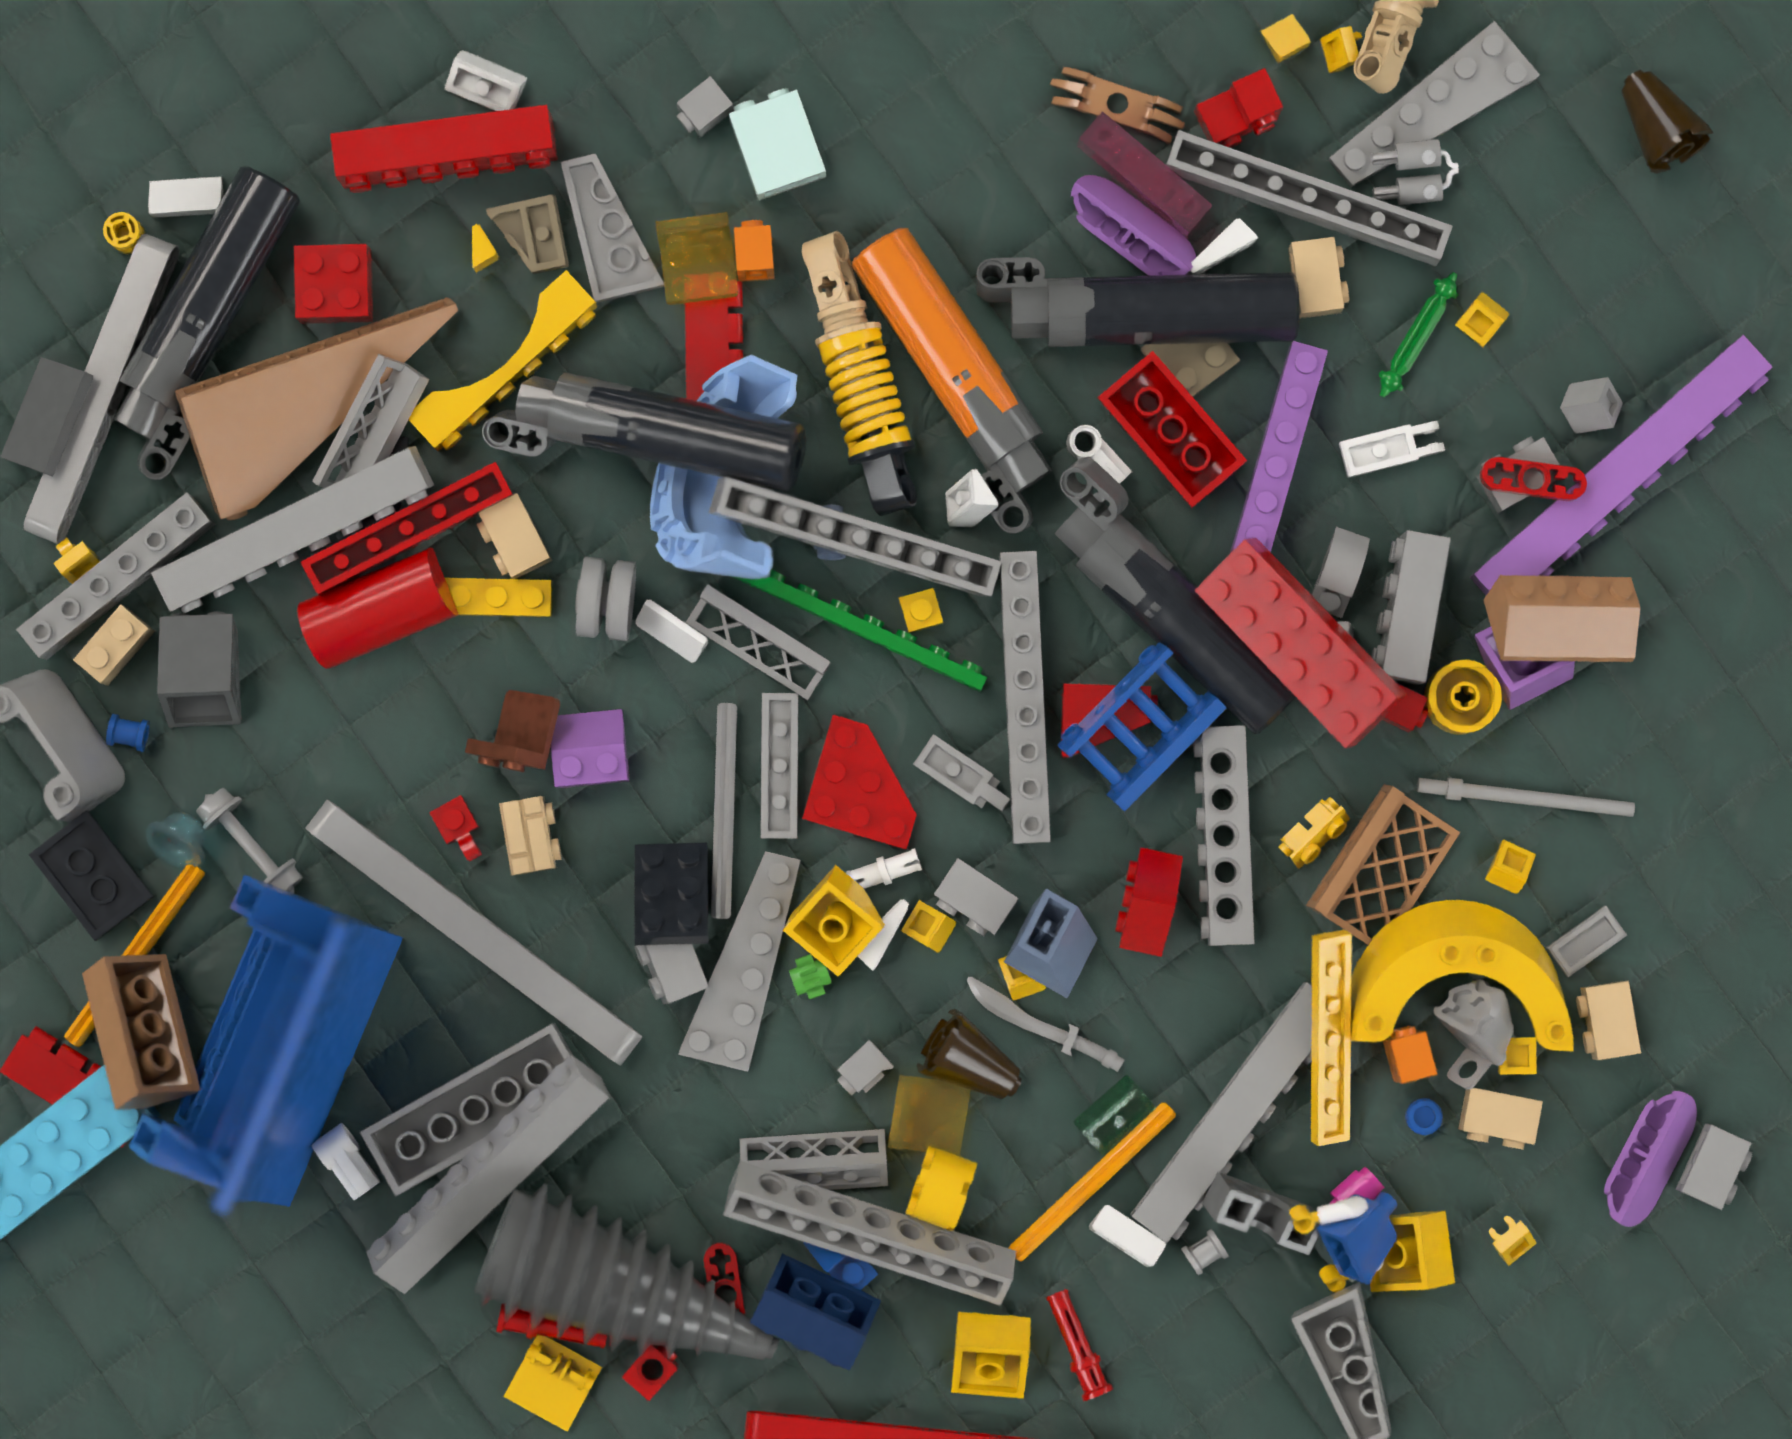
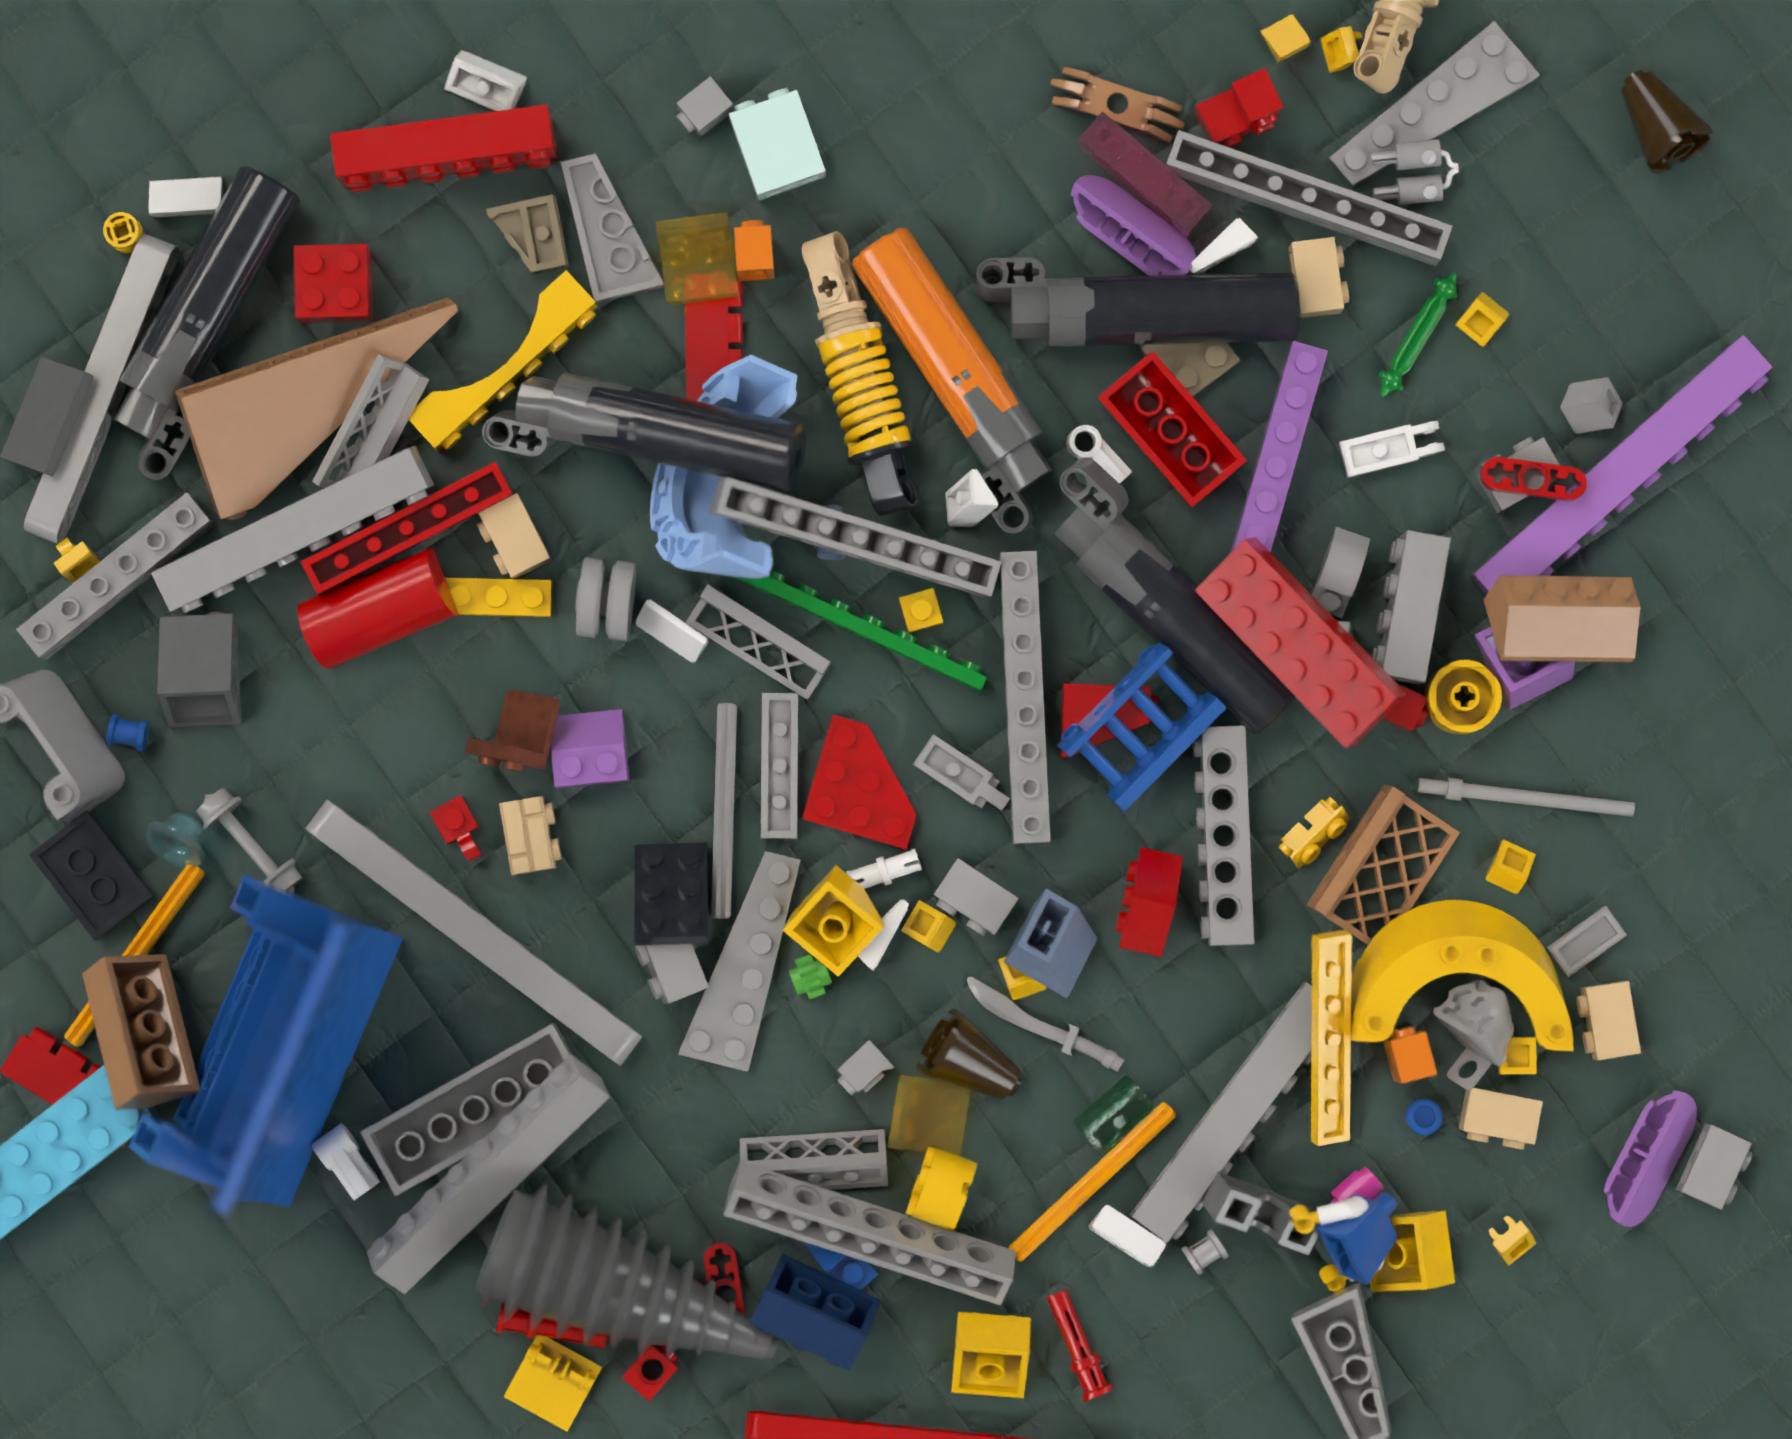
(113, 645): tan brick -> none
(482, 250): yellow slope -> none

